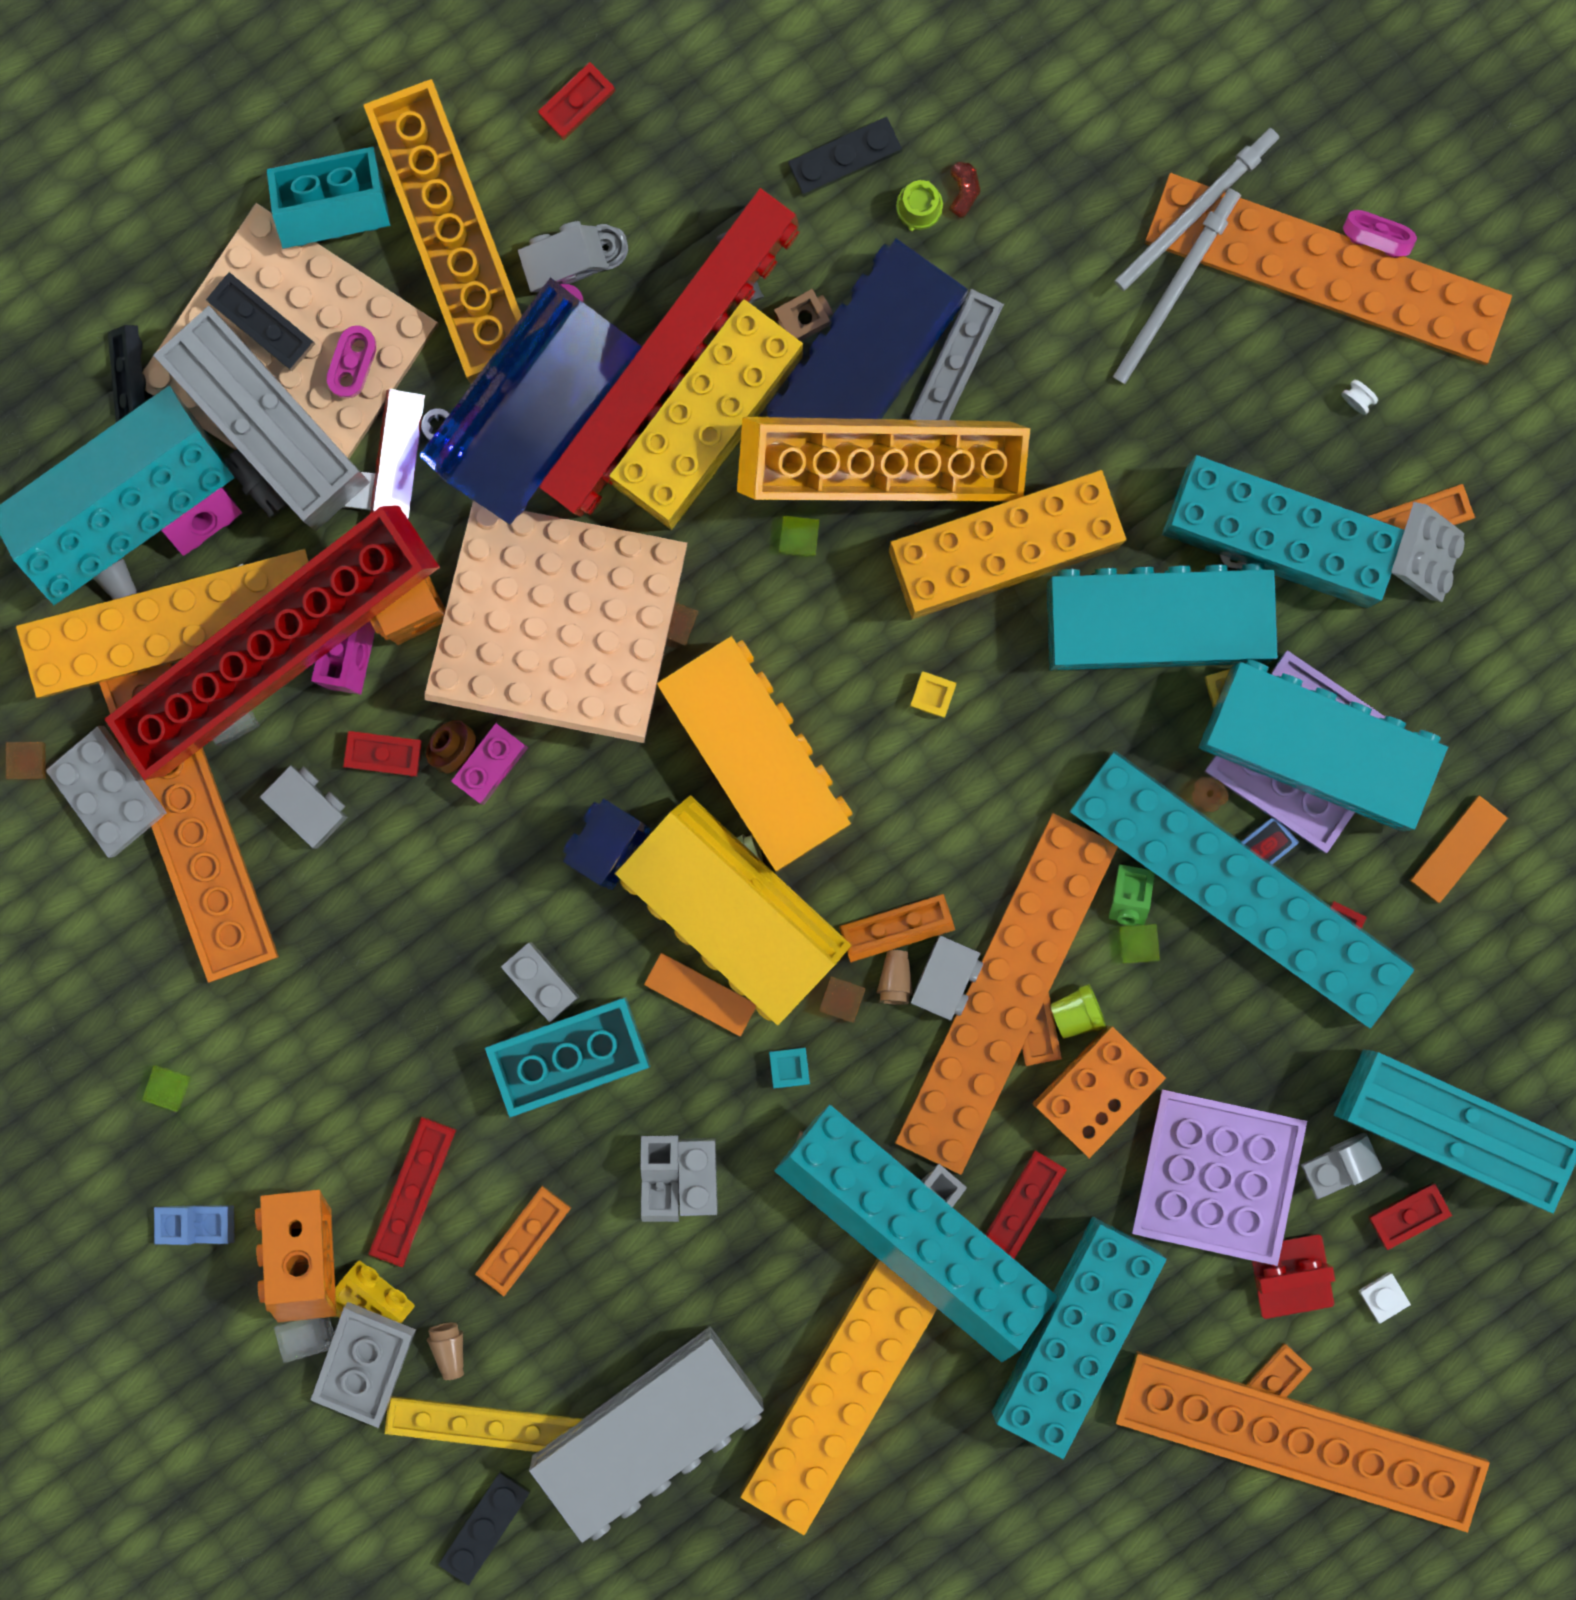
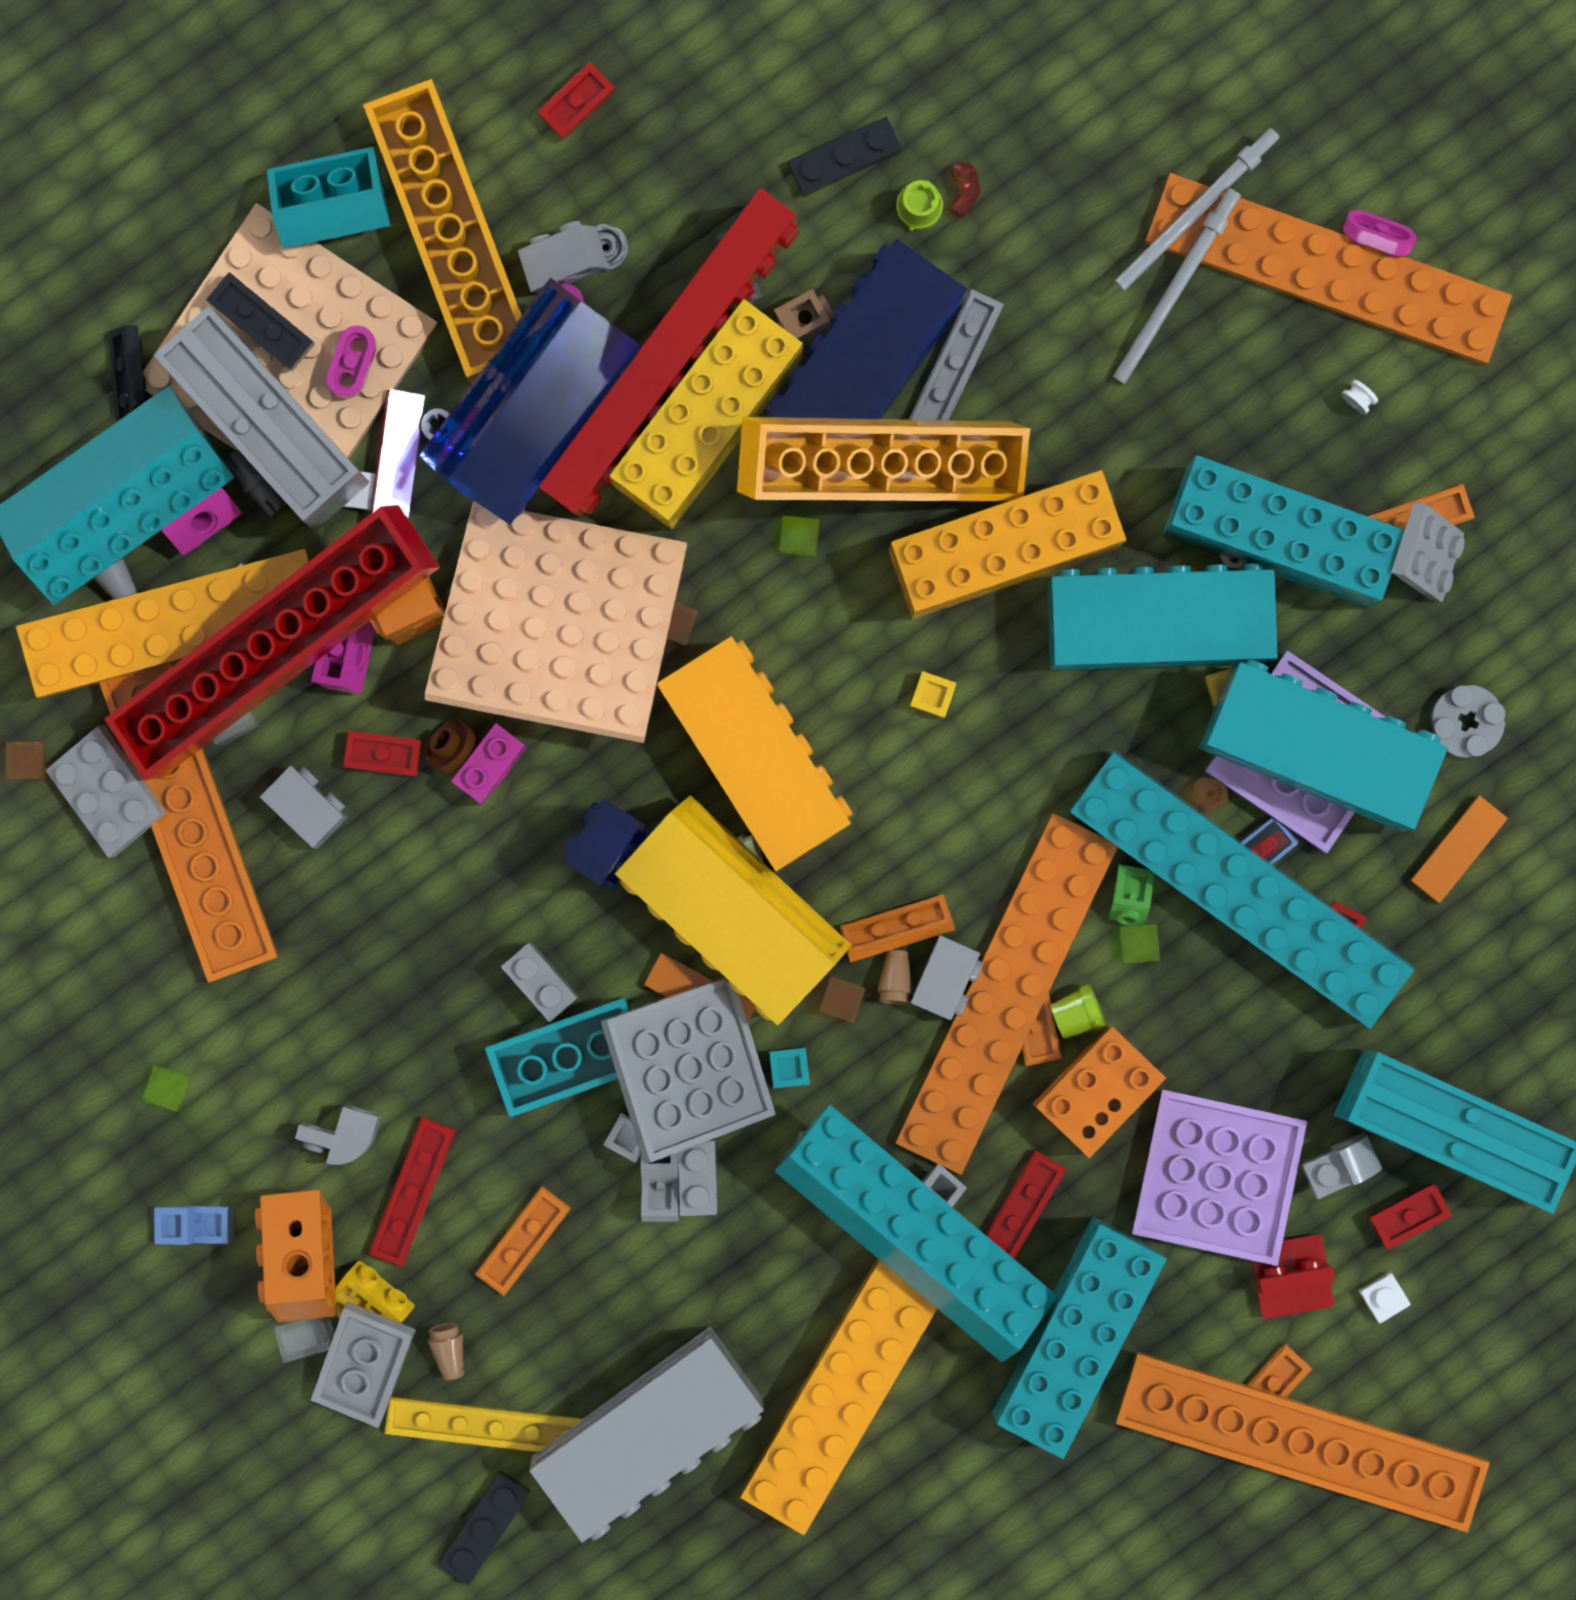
(352, 1137): none -> light grey brick
(623, 1139): none -> white tile
(687, 1069): none -> light grey plate
(1487, 714): none -> light grey plate

